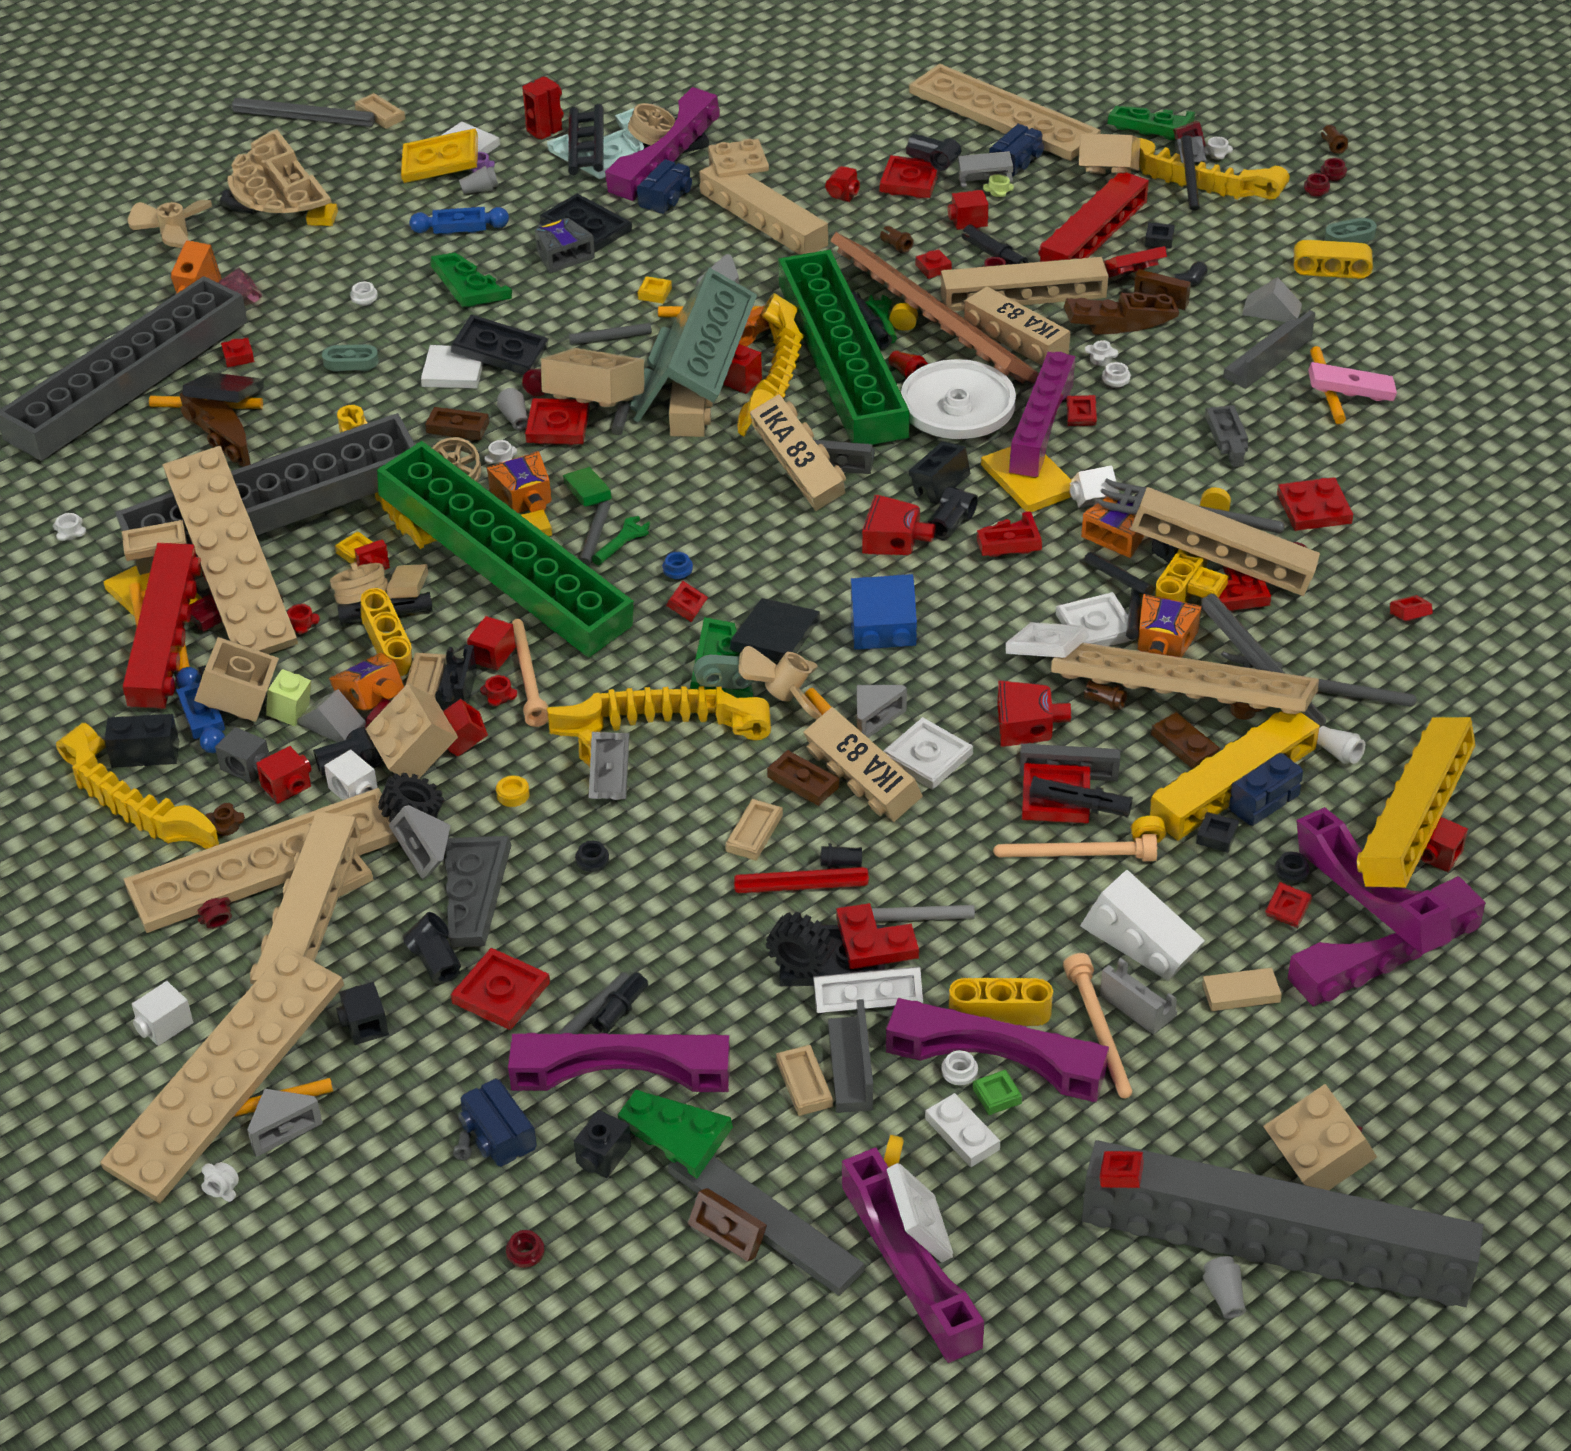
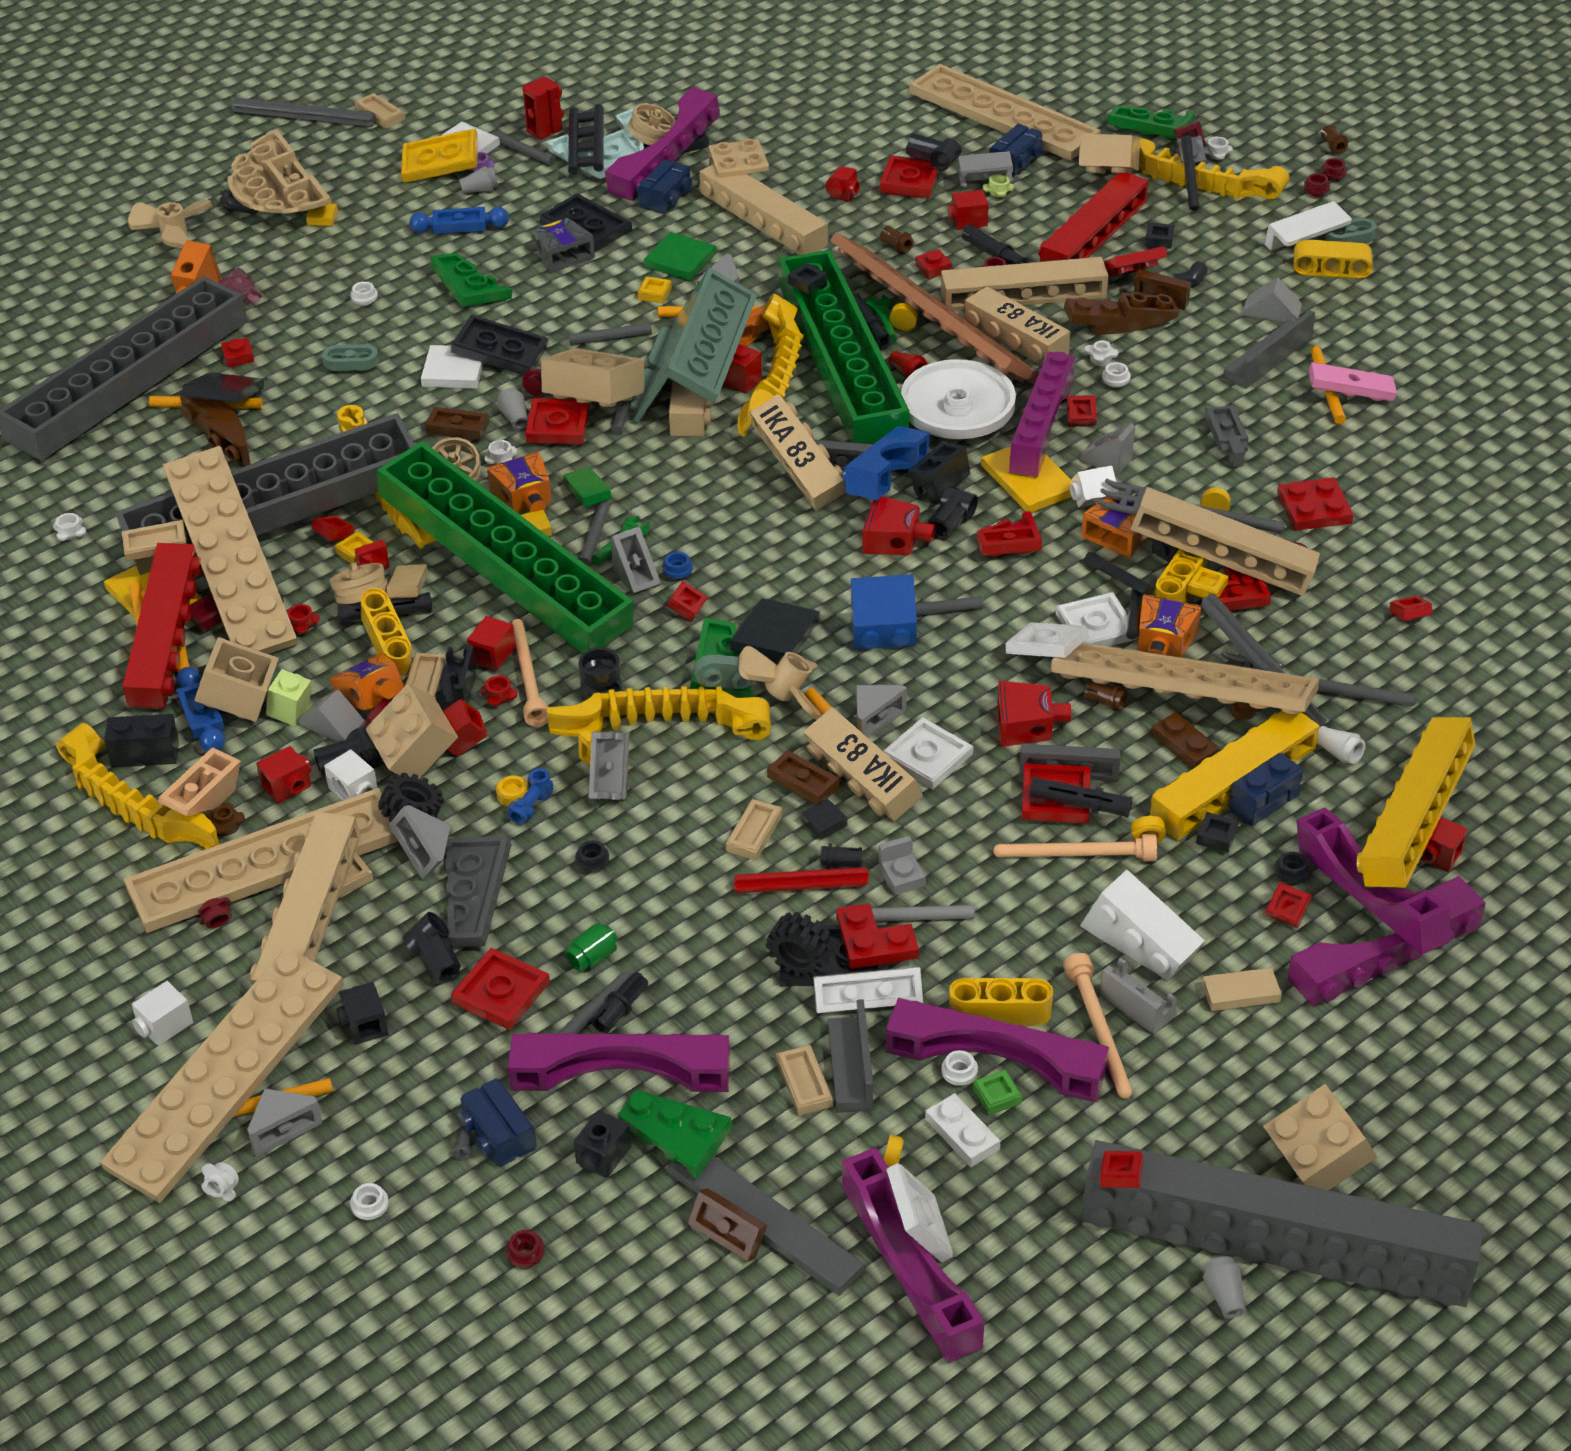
(203, 784): none -> light nougat slope
(240, 753): dark grey brick -> none
(333, 527): none -> red tile
(367, 1194): none -> white plate
(525, 149): none -> dark grey bar
(539, 789): none -> blue bar
(591, 947): none -> green brick
(599, 672): none -> black wheel
(633, 560): none -> light grey slope
(680, 256): none -> green tile
(807, 278): none -> black plate
(824, 819): none -> black tile
(871, 471): none -> blue arch
(900, 866): none -> light grey bracket
(949, 605): none -> dark grey bar
(1111, 449): none -> light grey slope
(1306, 225): none -> white panel

